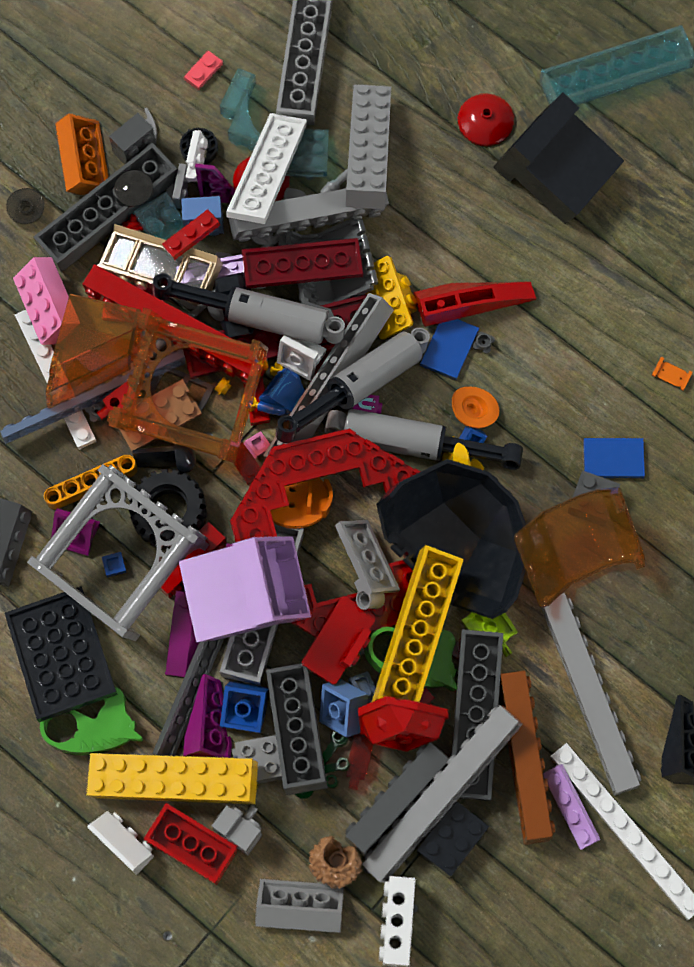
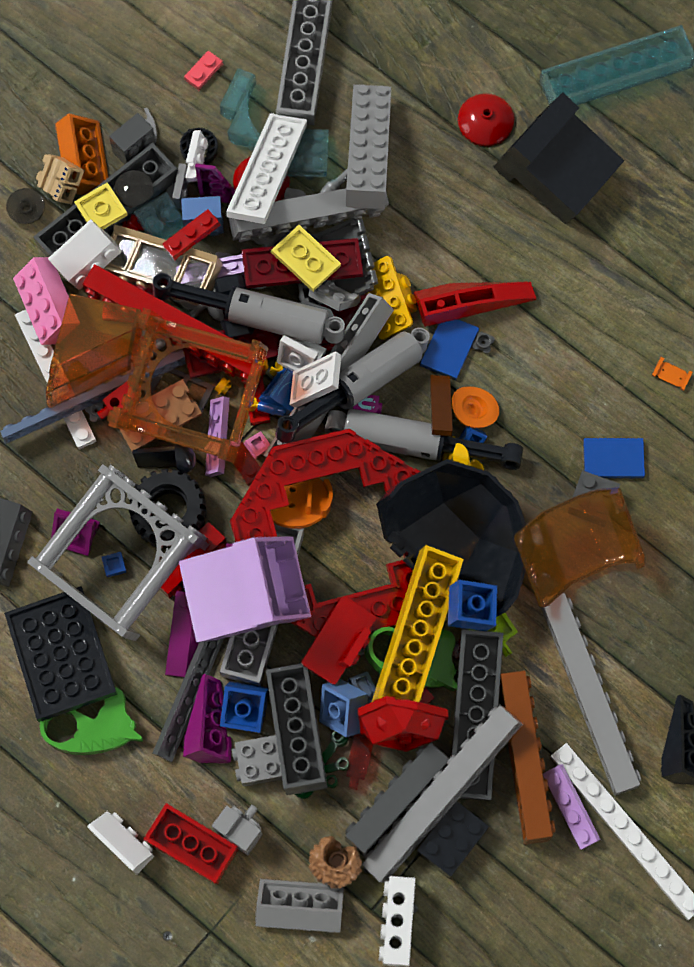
(58, 178): none -> tan hips
(80, 482): light orange beam -> none
(83, 250): none -> white slope
(101, 206): none -> light yellow plate
(172, 778): yellow brick -> none
(218, 428): none -> lavender plate
(306, 258): none -> light yellow plate
(315, 379): none -> white plate
(334, 296): none -> light grey plate
(373, 573): light grey hinge -> none
(441, 405): none -> reddish brown tile
(472, 605): none -> blue brick

